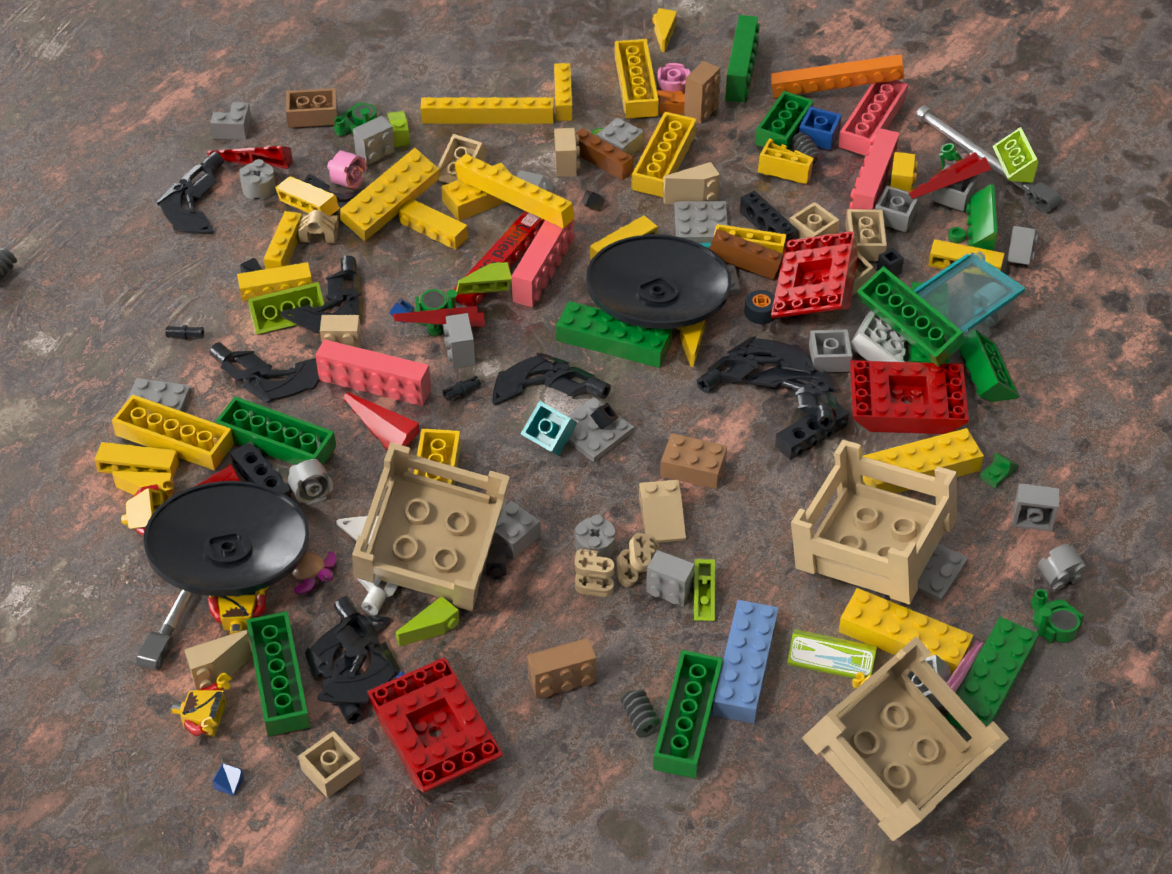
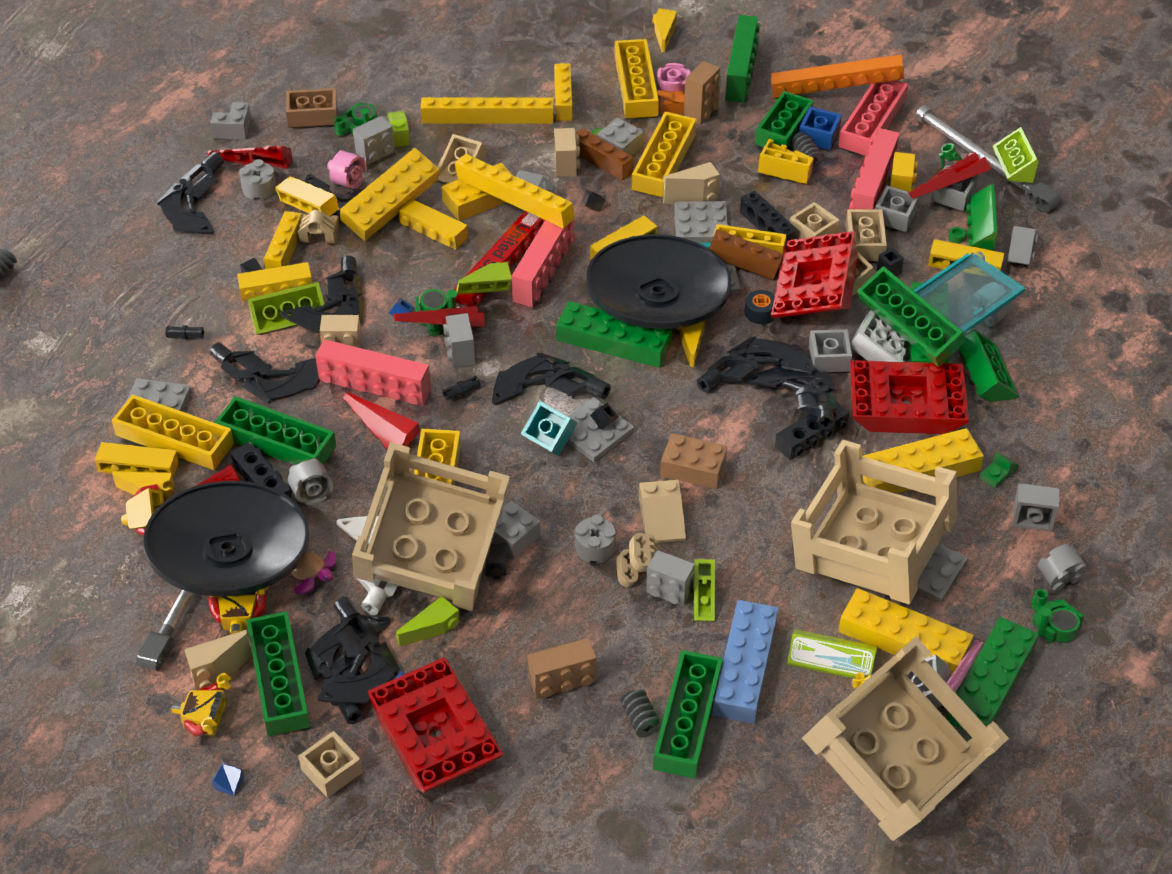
(590, 570): tan piece -> none

